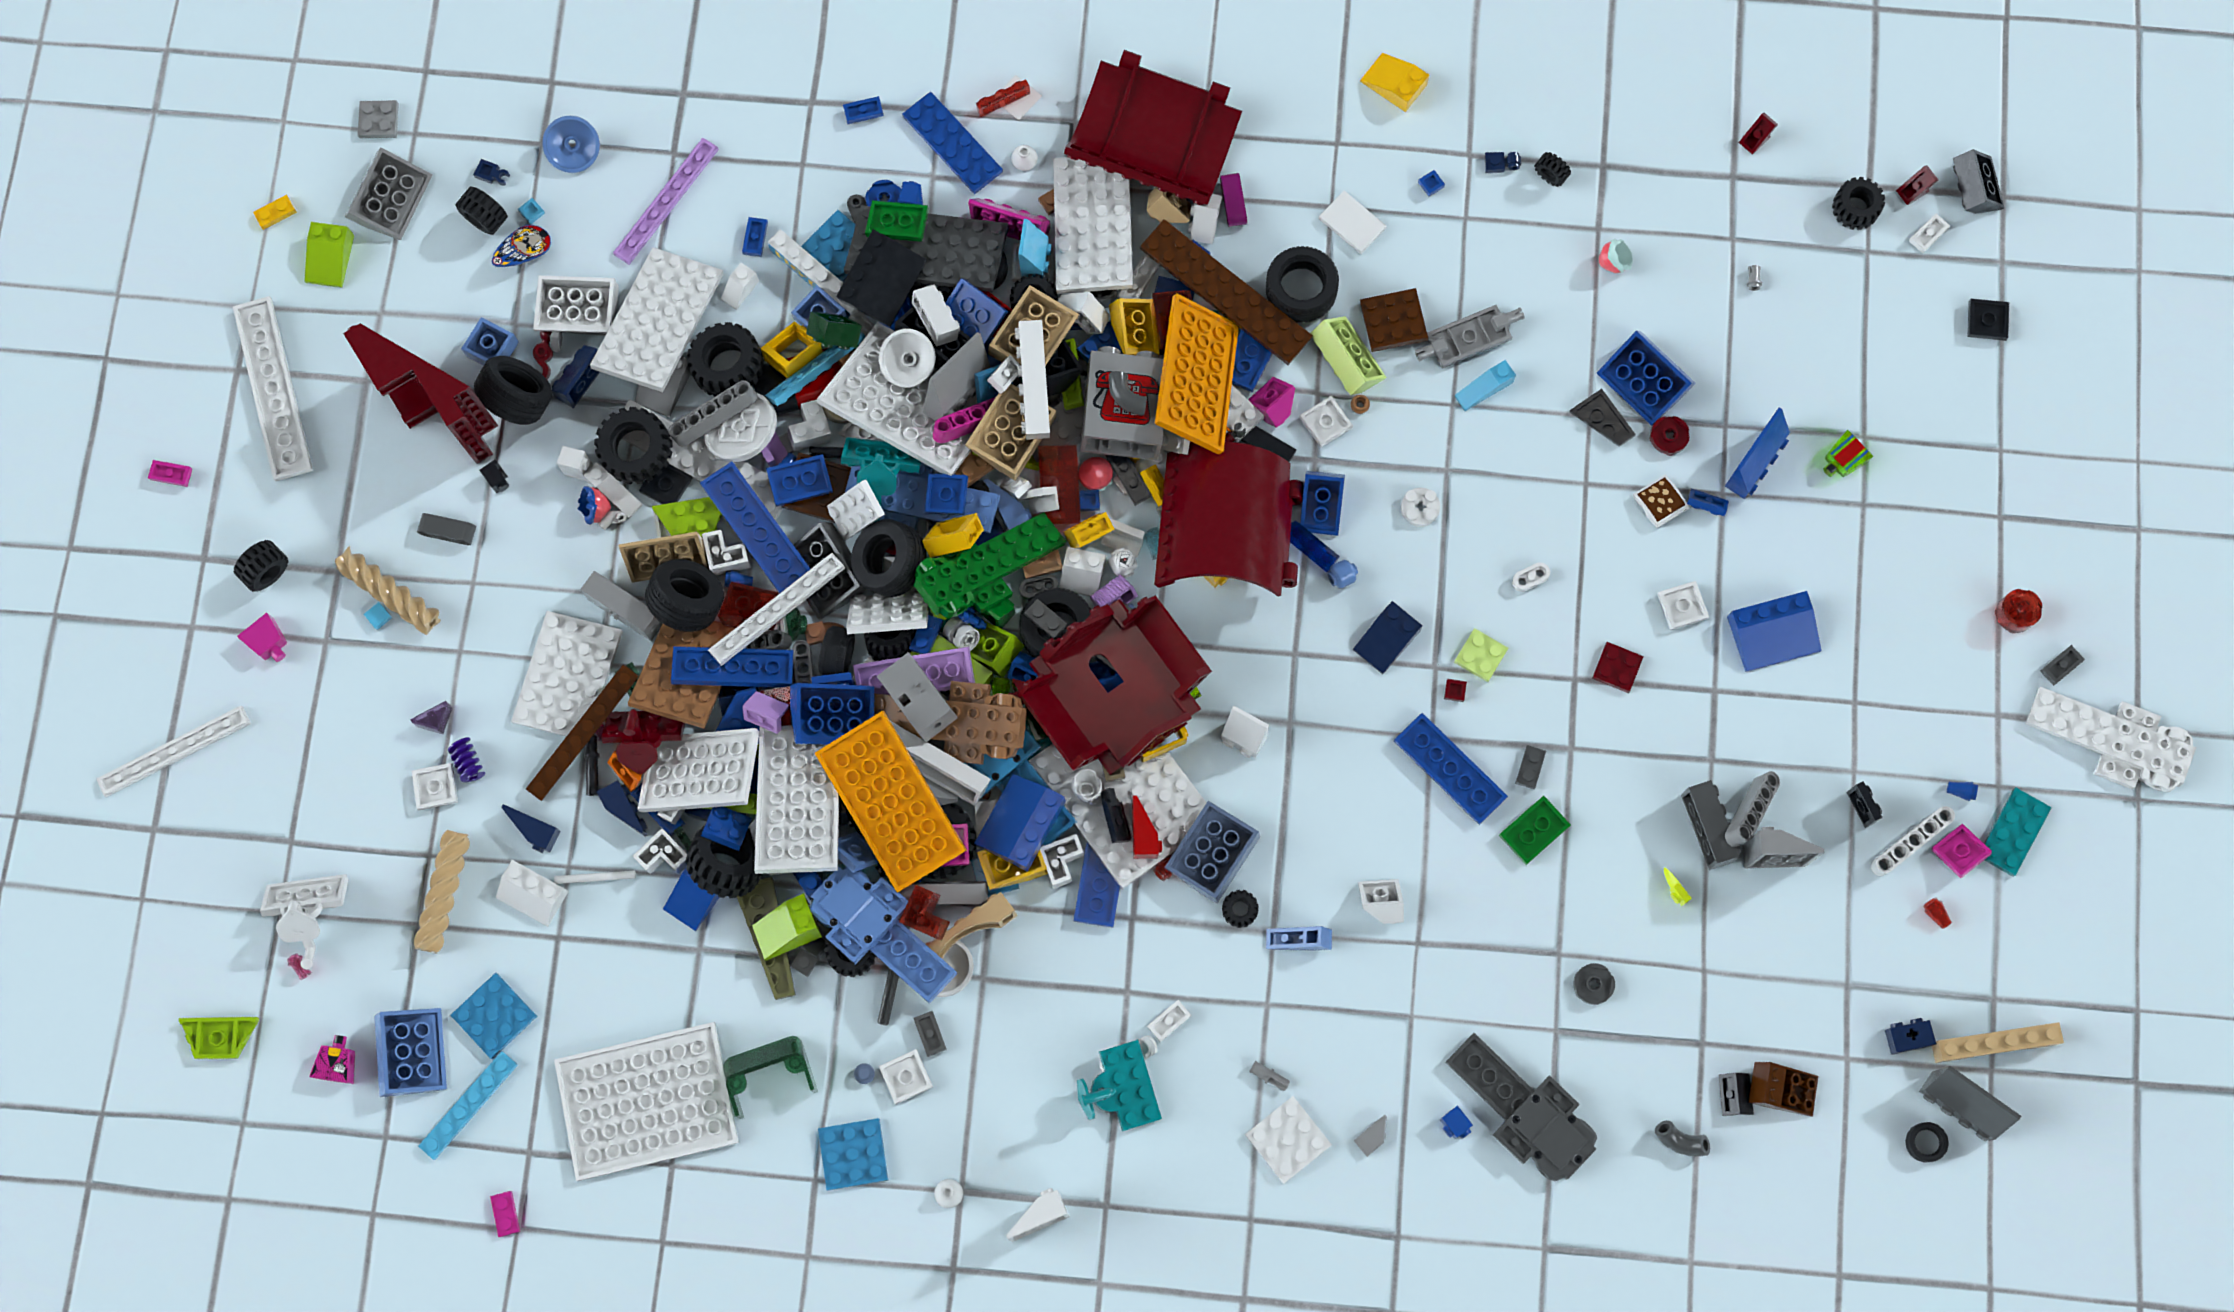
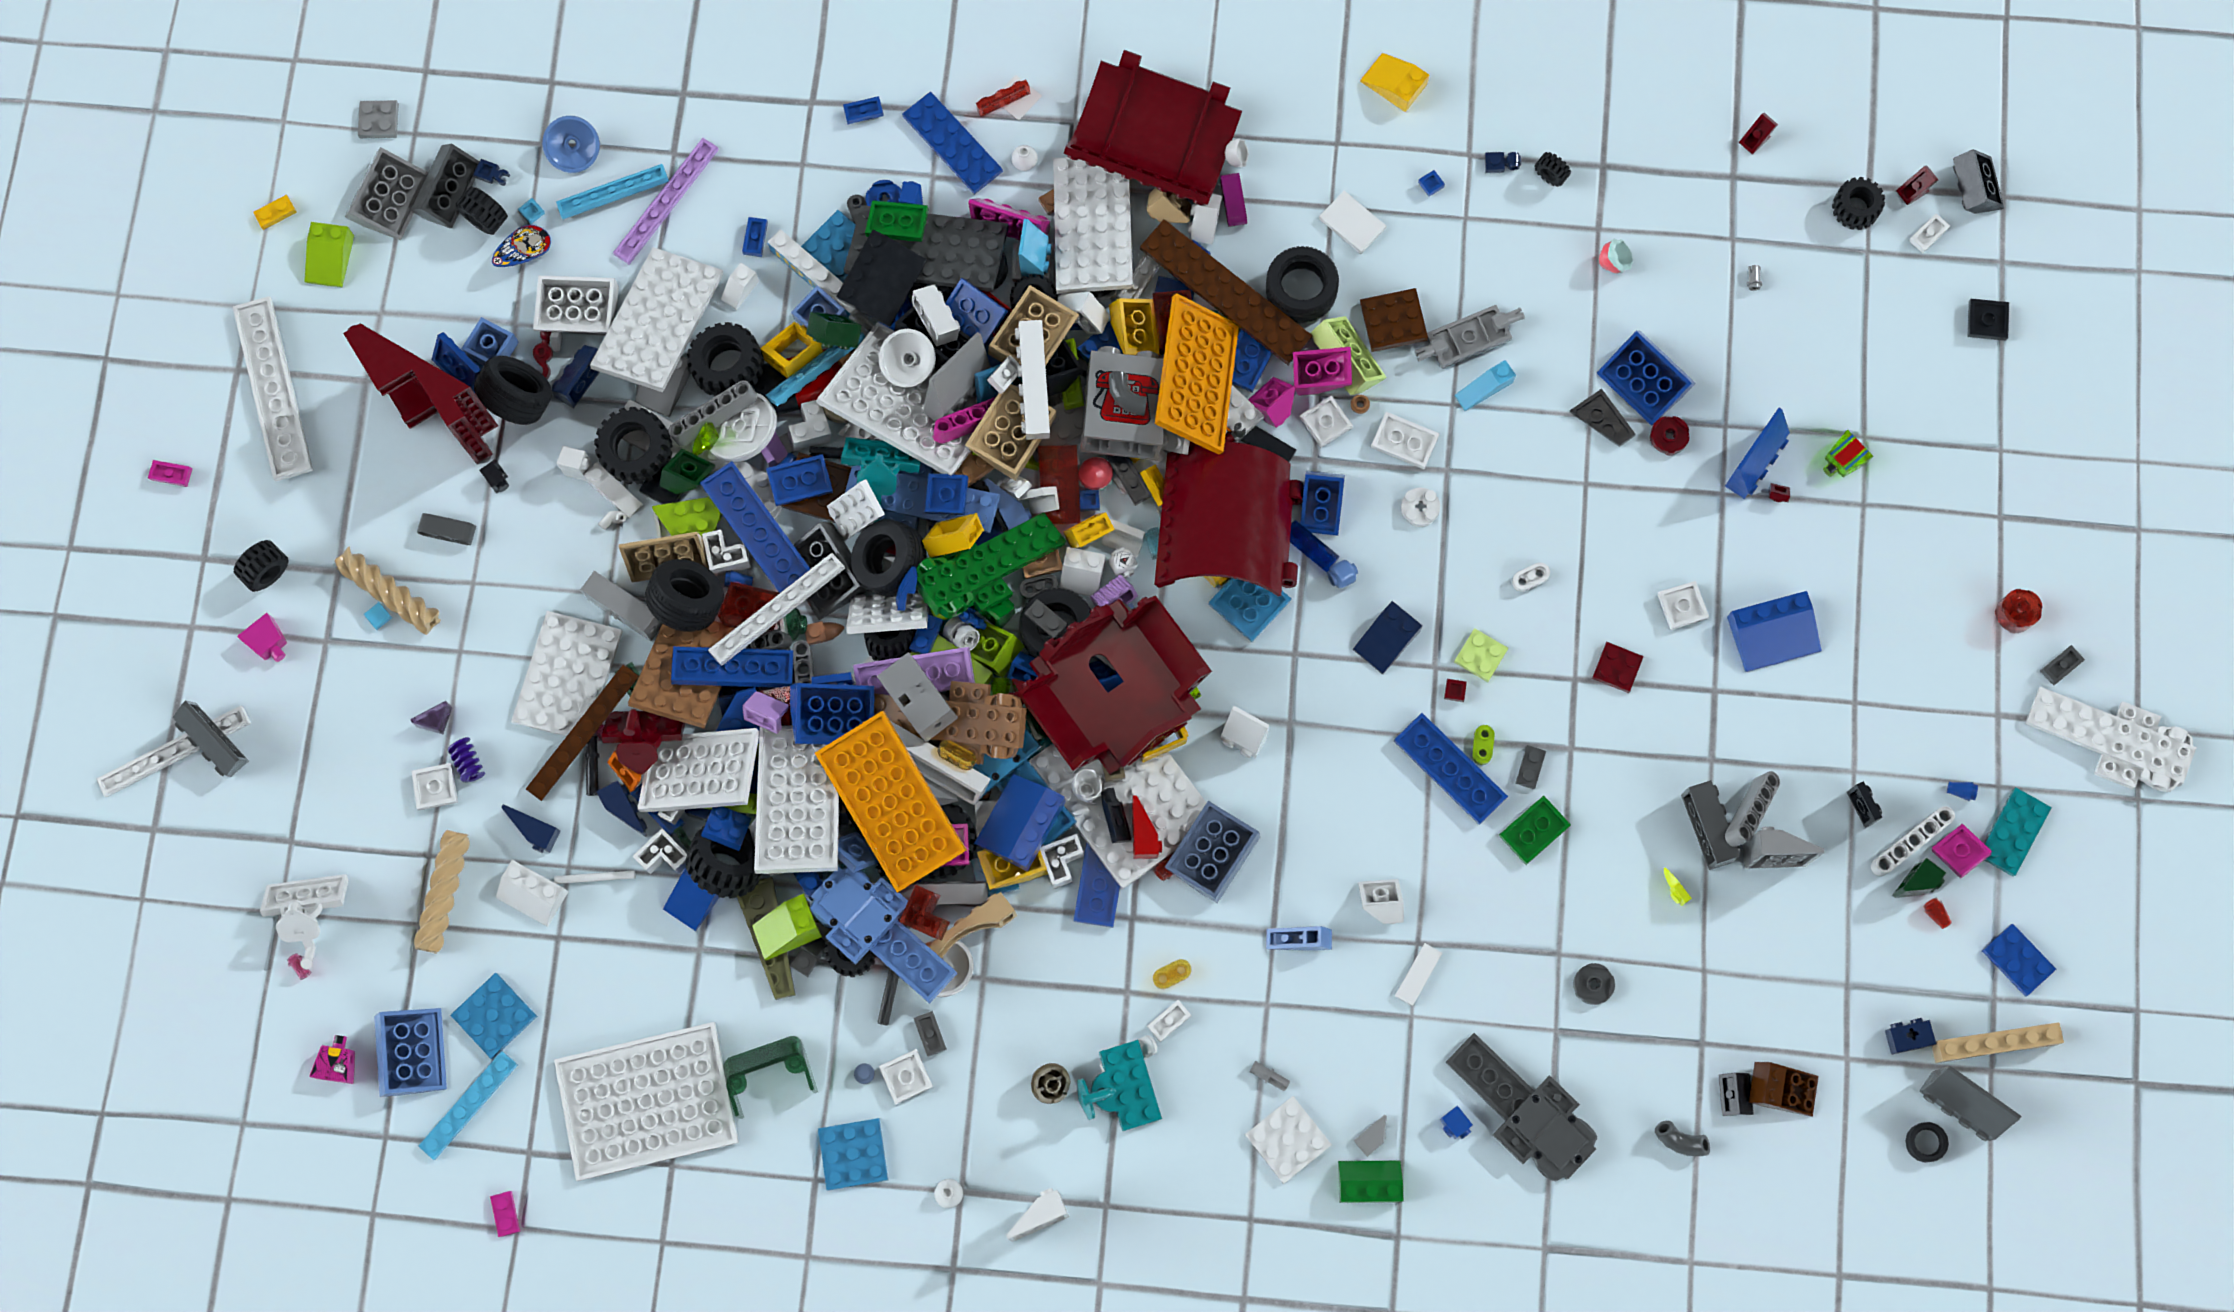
(209, 738): none -> dark grey slope
(218, 1036): lime wing -> none
(444, 185): none -> dark grey slope
(454, 360): none -> blue plate
(593, 504): hair -> none
(612, 191): none -> medium azure plate
(685, 472): none -> dark green slope
(705, 439): none -> clear neon green plate
(836, 651): black tyre -> none
(907, 585): none -> blue slope
(956, 755): none -> clear yellow plate
(1050, 1083): none -> dark tan cone
(1171, 974): none -> clear yellow plate
(1237, 153): none -> white hair
(1240, 921): black tyre -> none
(1248, 606): none -> dark azure plate
(1322, 370): none -> dark pink slope
(1370, 1182): none -> green slope
(1405, 440): none -> white plate
(1418, 974): none -> white tile
(1483, 744): none -> lime plate
(1661, 501): slope -> none
(1707, 502): blue plate -> none
(1779, 493): none -> dark red plate
(1921, 879): none -> dark green slope
(2019, 960): none -> blue plate

